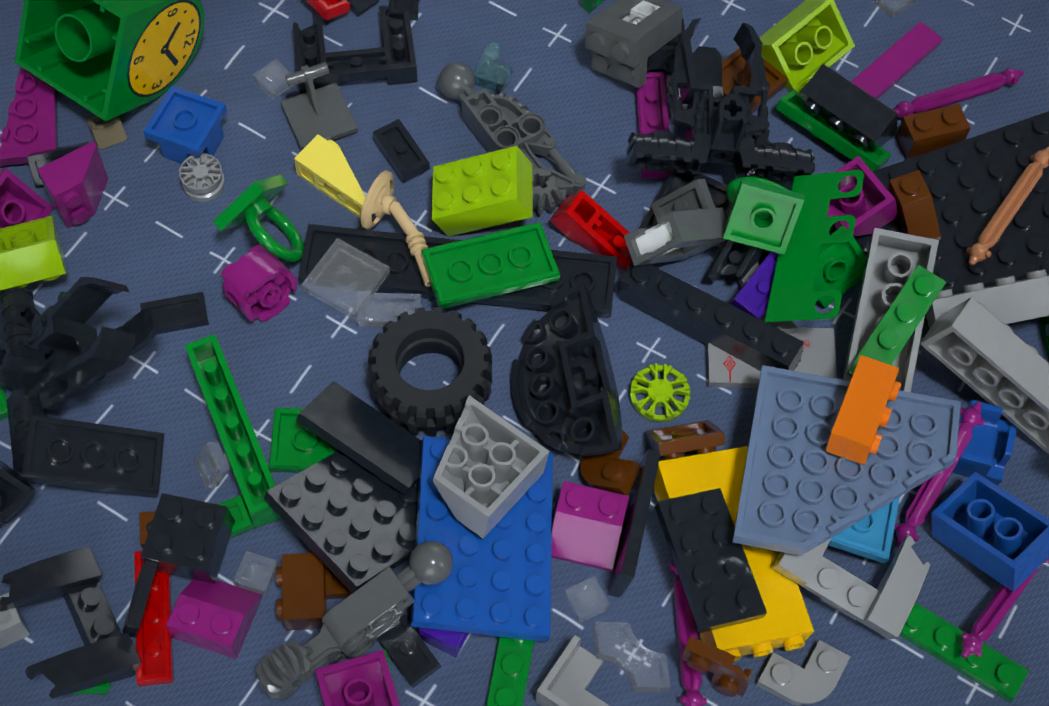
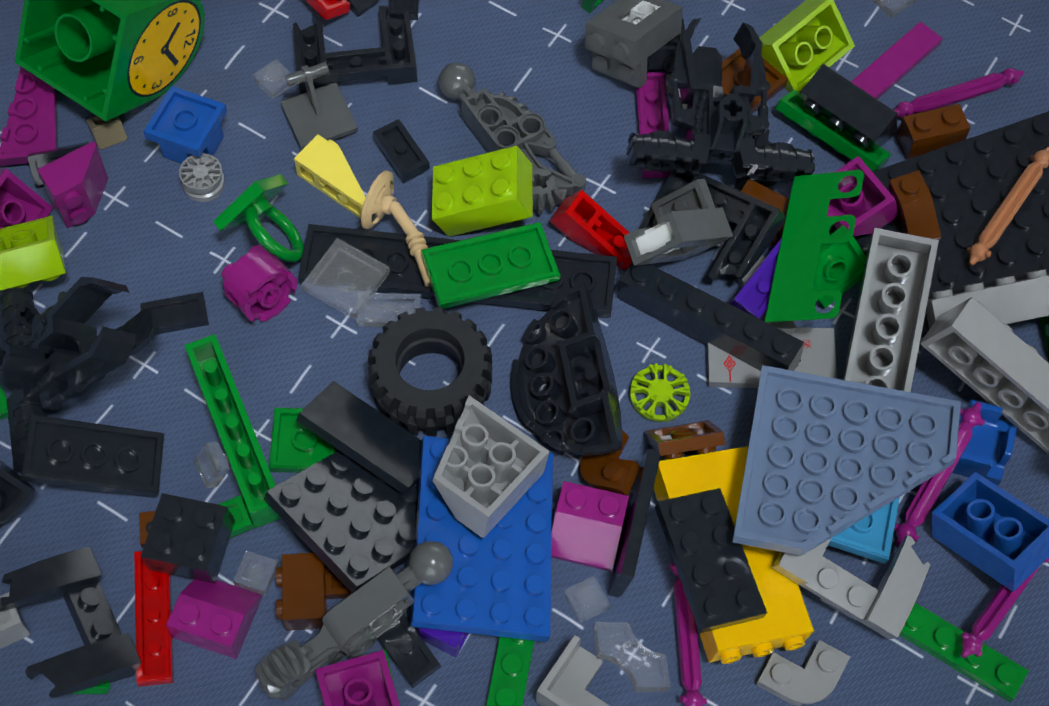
(139, 598): black tile -> none
(489, 71): clear light blue piece -> none
(727, 677): reddish brown plate -> none
(761, 213): green tile -> none
(864, 410): orange brick -> none
(902, 317): green plate -> none

